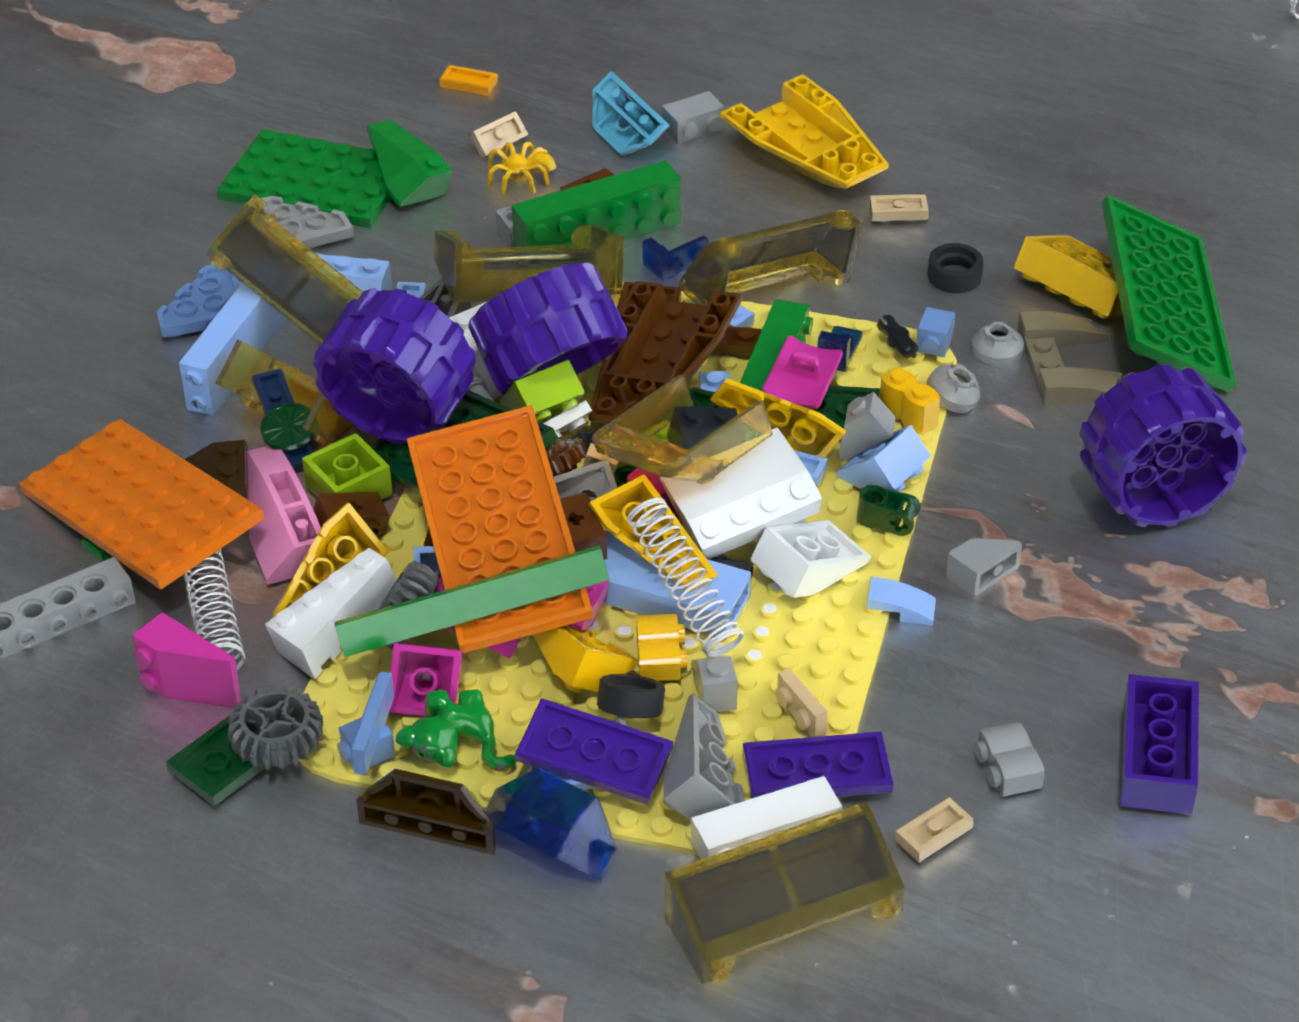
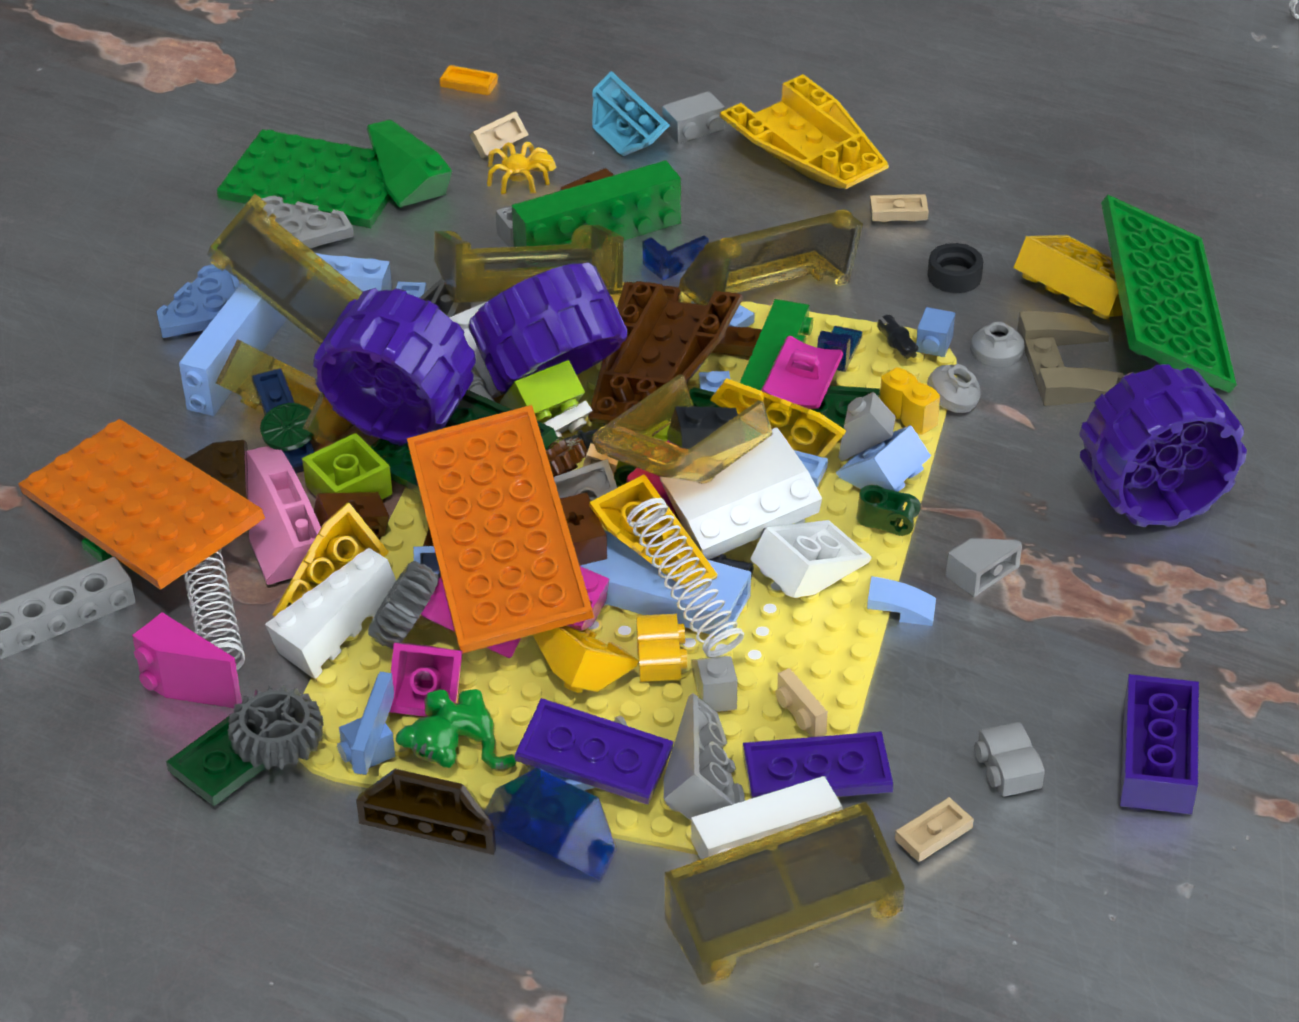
(471, 601): tile -> none
(630, 696): black tyre -> none

